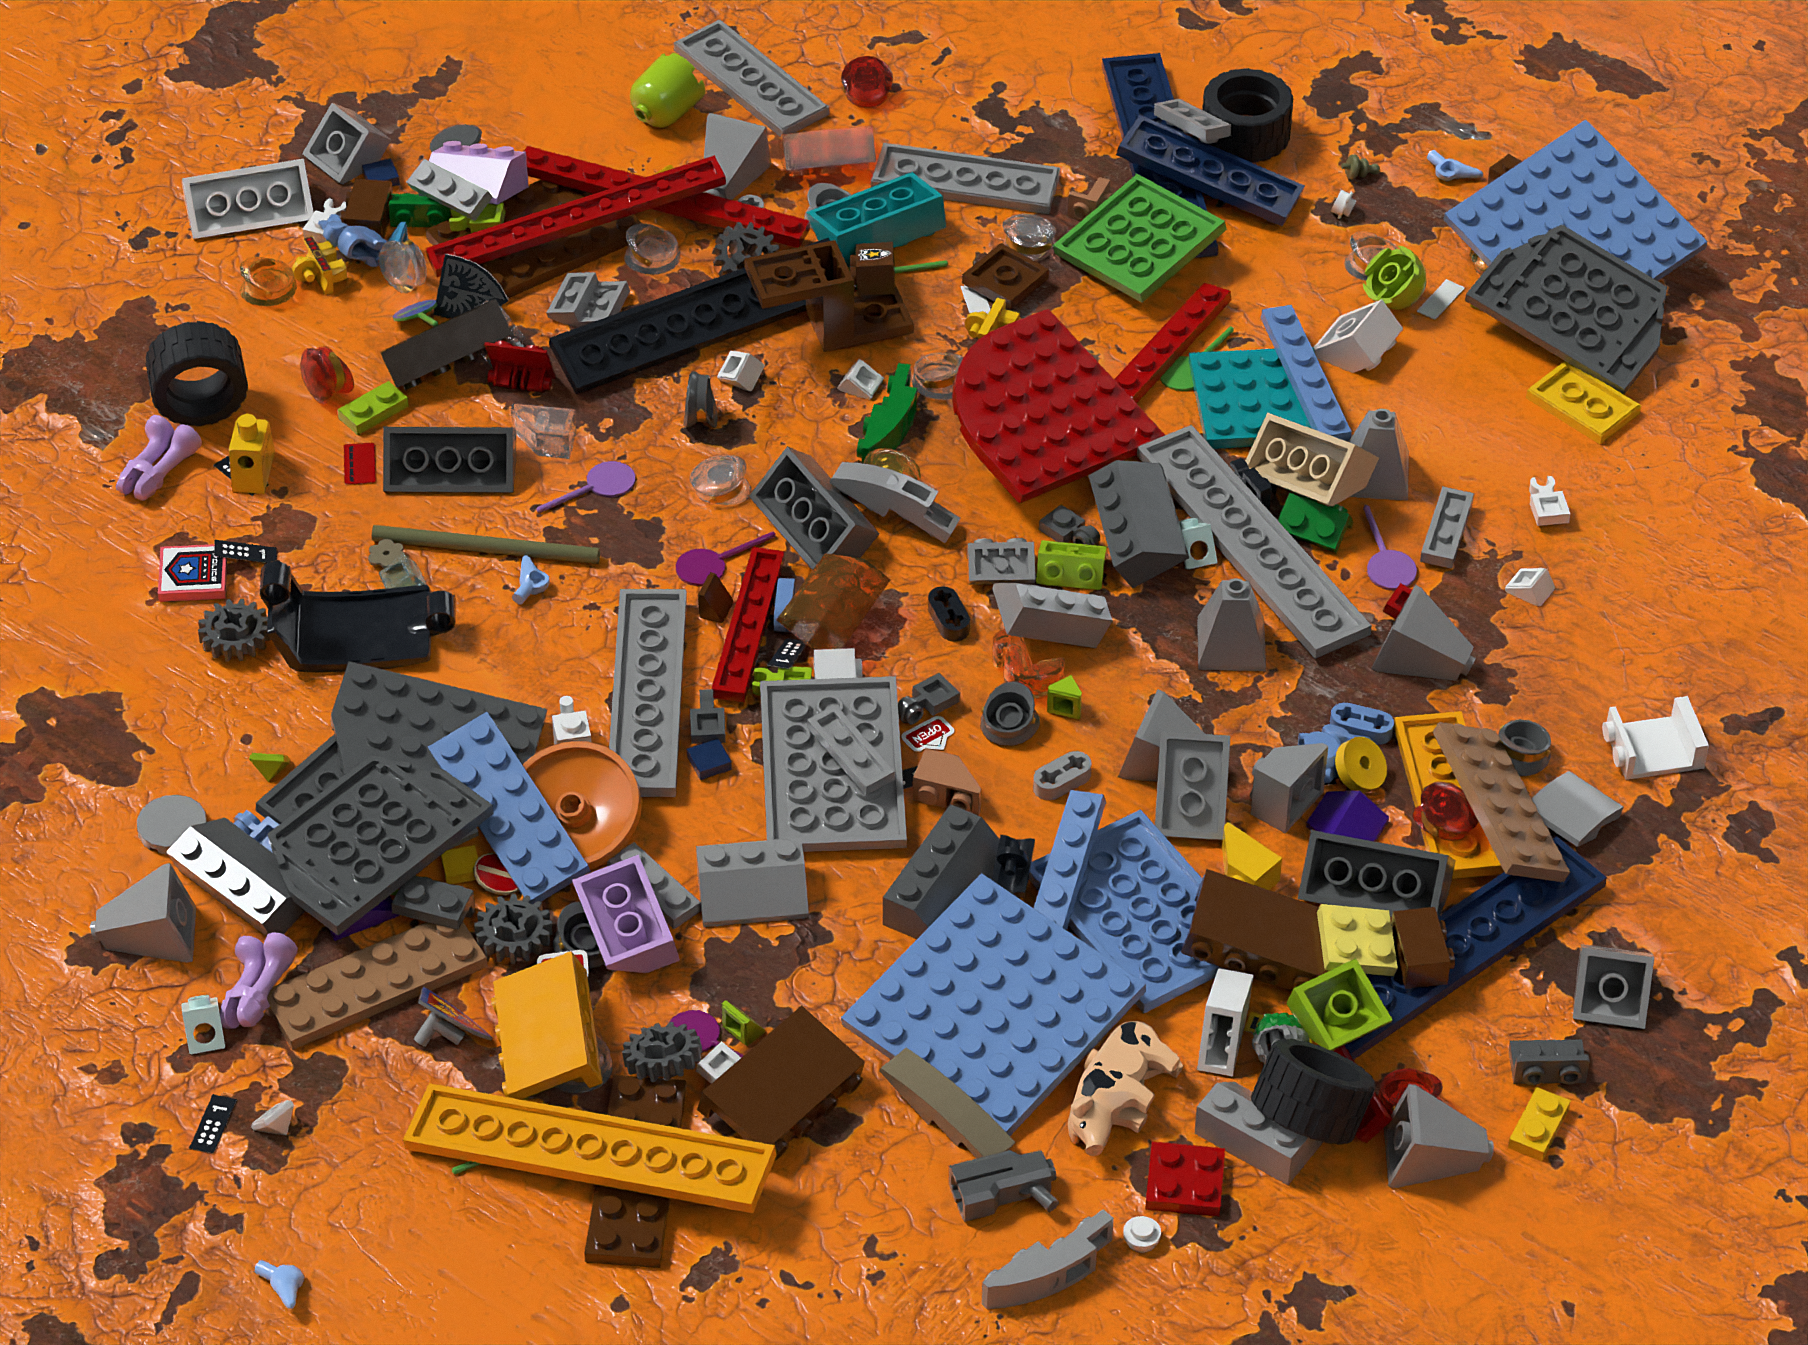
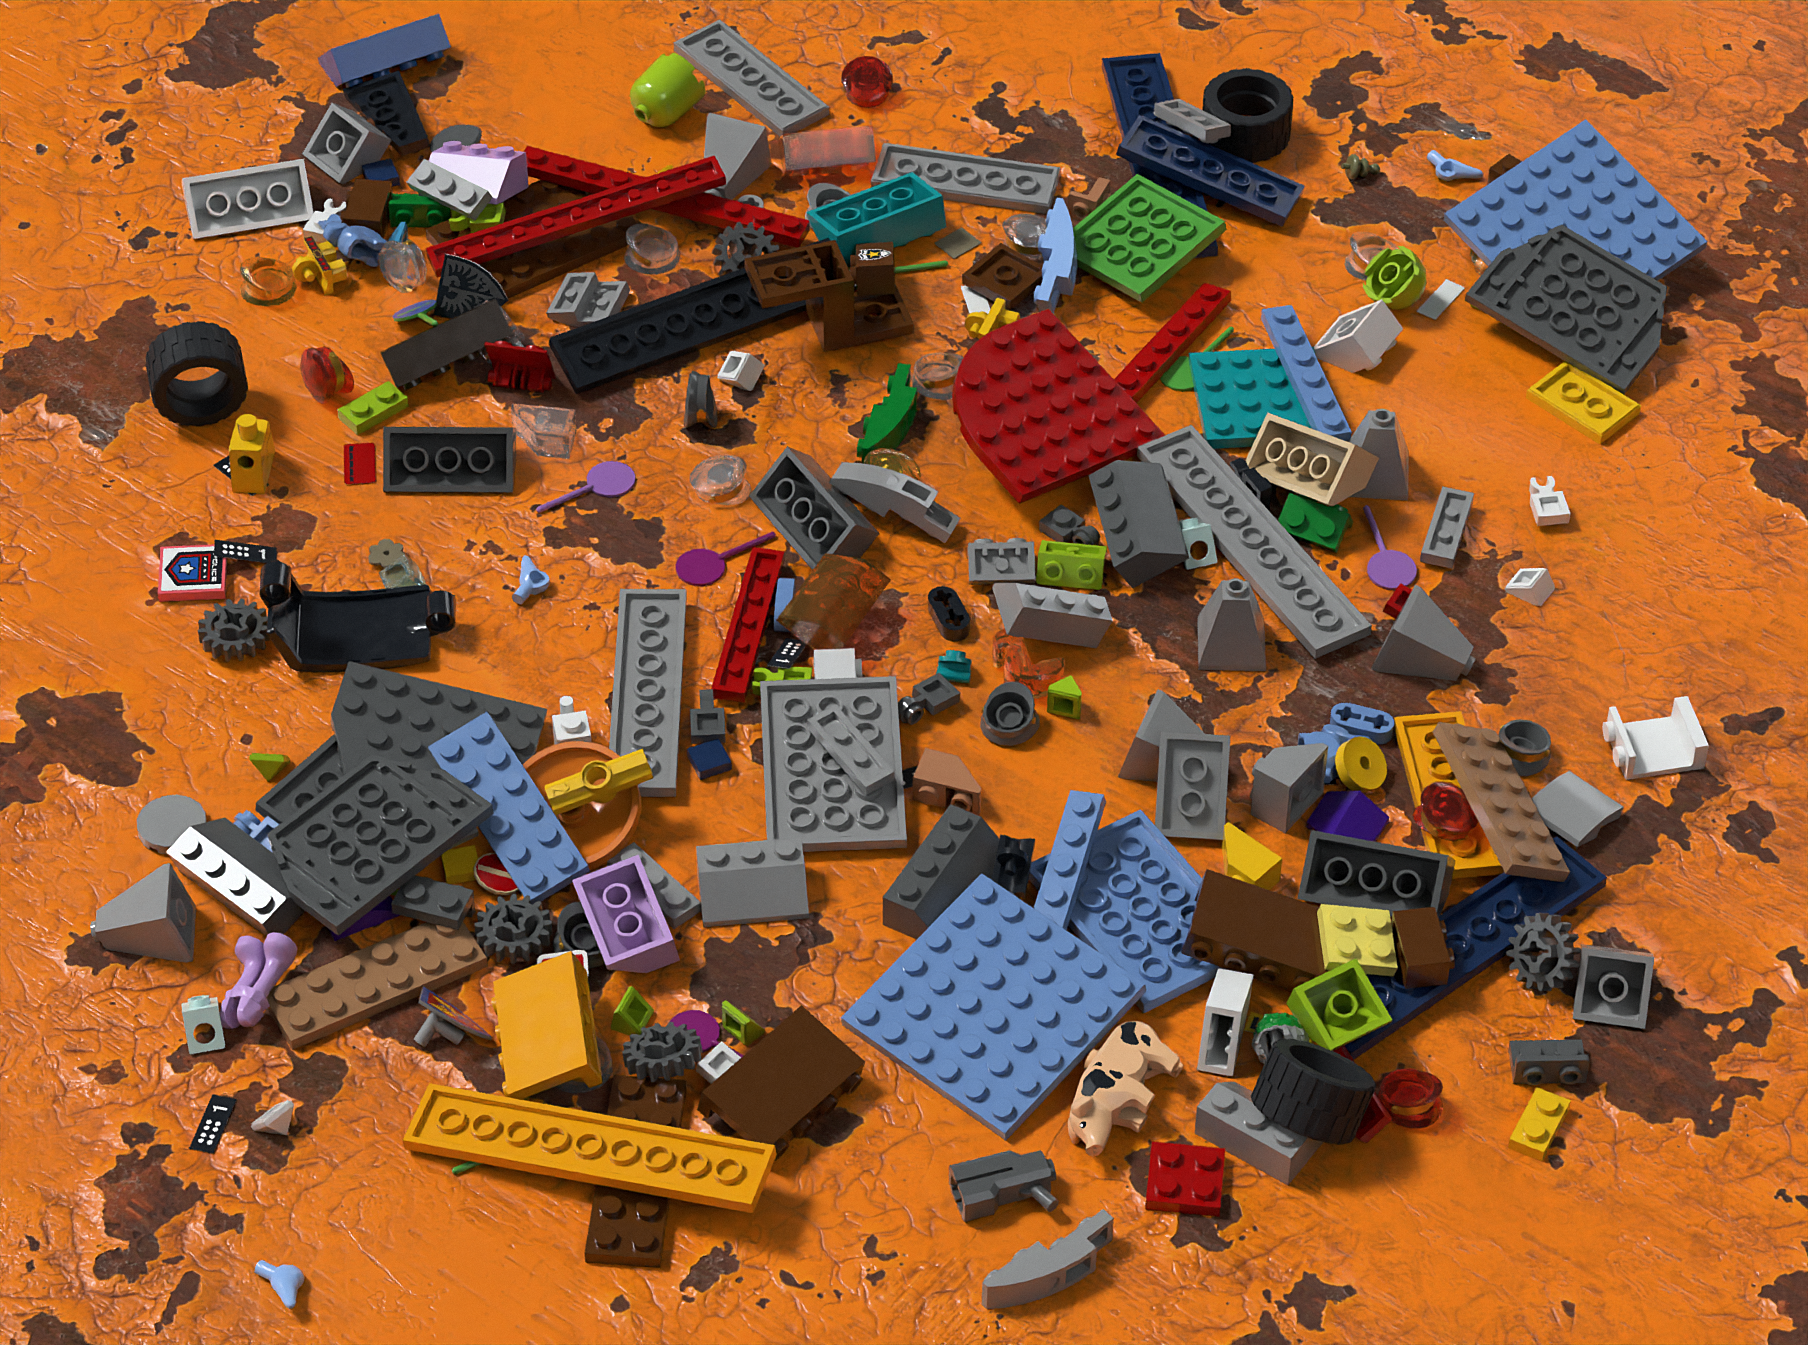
(141, 473): lavender piece -> none
(386, 51): none -> blue slope
(390, 109): none -> black wing
(487, 544): olive piece -> none
(579, 788): none -> yellow piece
(631, 1013): none -> lime slope
(714, 599): reddish brown slope -> none
(861, 381): white slope -> none
(929, 734): sticker -> none
(946, 1104): dark tan slope -> none
(955, 666): none -> teal plate
(957, 243): none -> dark tan sticker
(1059, 258): none -> light blue slope
(1060, 773): light grey beam -> none
(1142, 1233): white plate -> none
(1343, 204): white plate -> none
(1431, 1141): light grey slope -> none
(1545, 969): none -> dark grey gear

